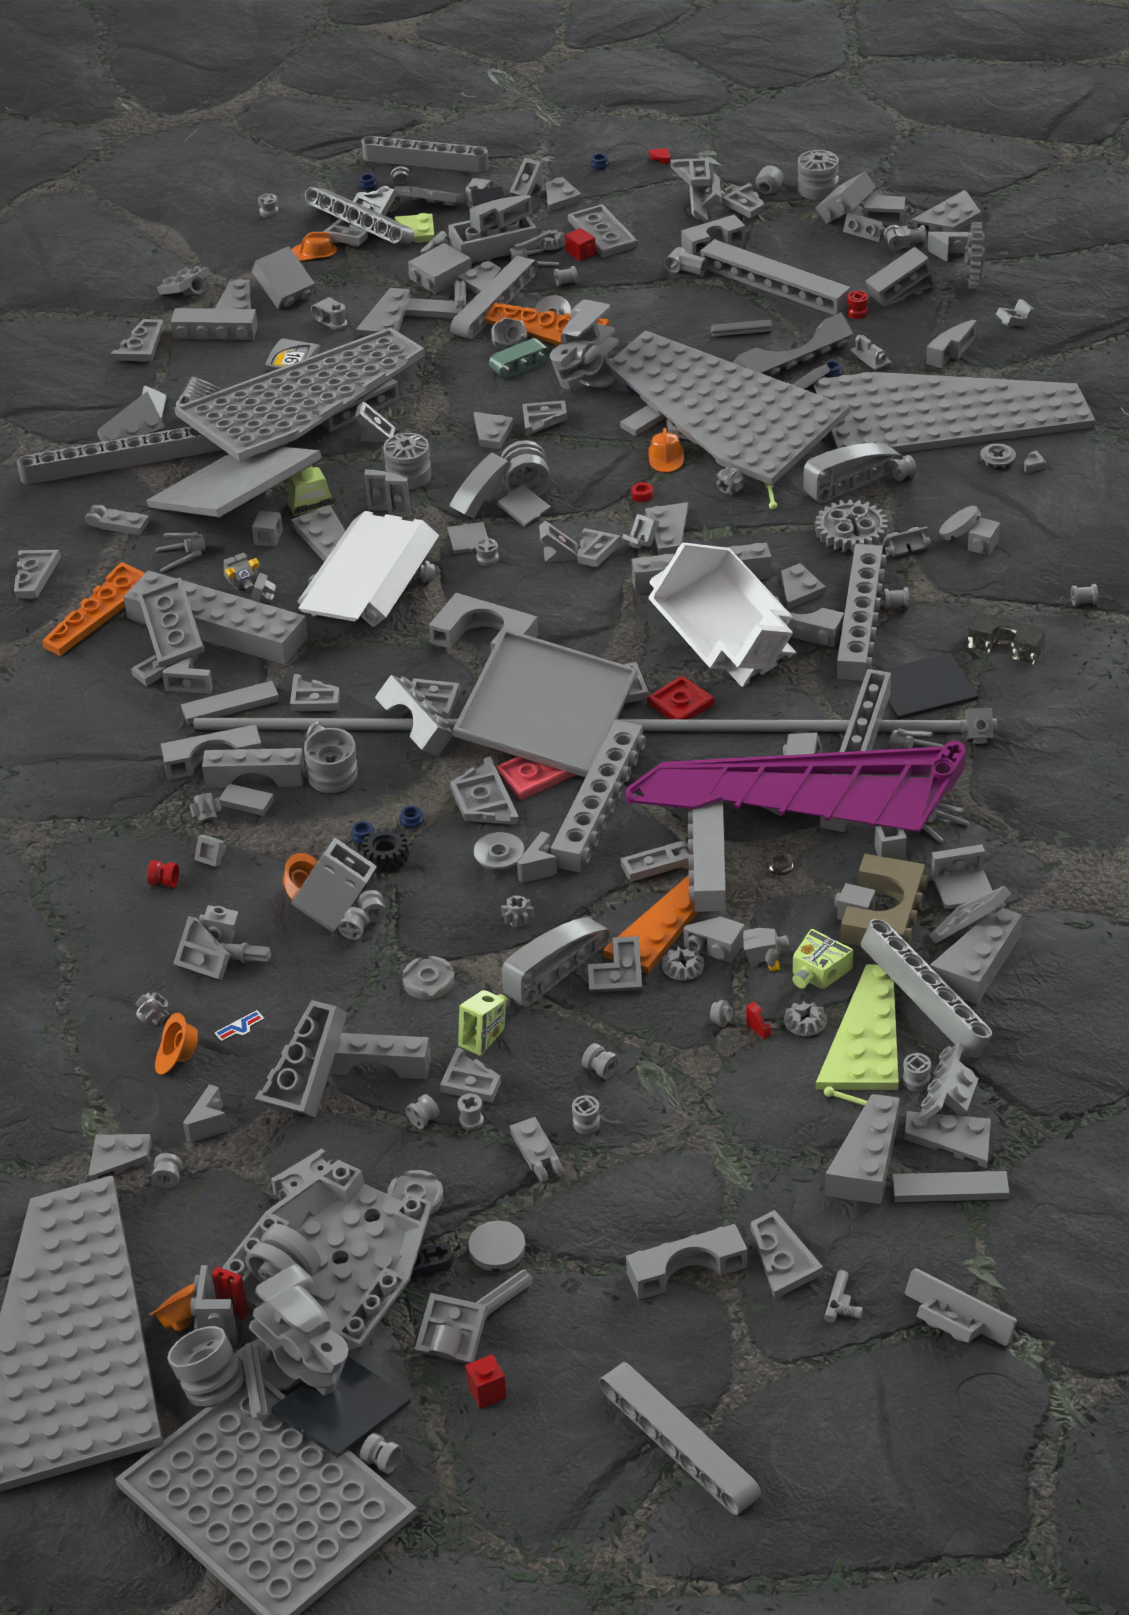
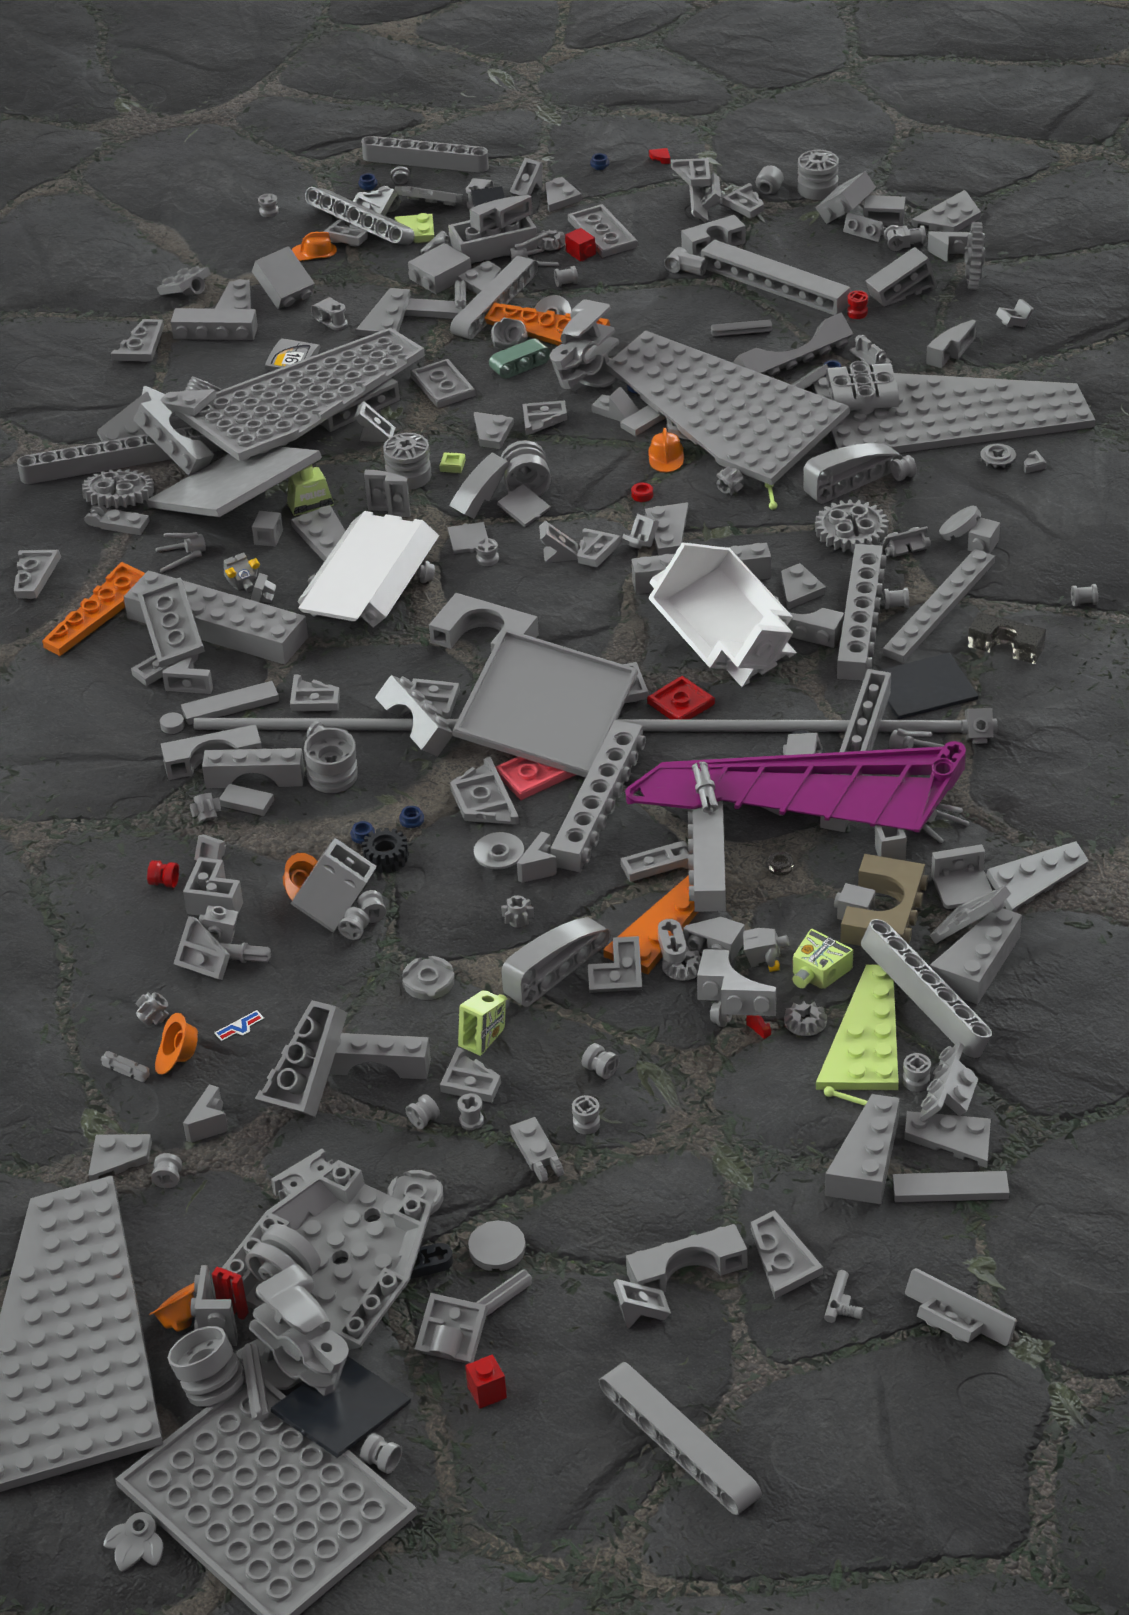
(118, 488): none -> light grey gear
(125, 1066): none -> light grey axle
(133, 1544): none -> light grey plate
(172, 723): none -> light grey tile
(185, 452): none -> light grey arch
(188, 401): none -> light grey wing
(210, 887): none -> light grey brick
(442, 383): none -> light grey tile
(452, 462): none -> yellowish green tile
(616, 406): none -> light grey slope
(640, 1300): none -> light grey slope
(667, 941): none -> light grey beam
(705, 787): none -> light grey pin
(737, 994): none -> light grey arch
(863, 386): none -> light grey connector
(938, 605): none -> light grey plate
(1036, 873): none -> light grey wing

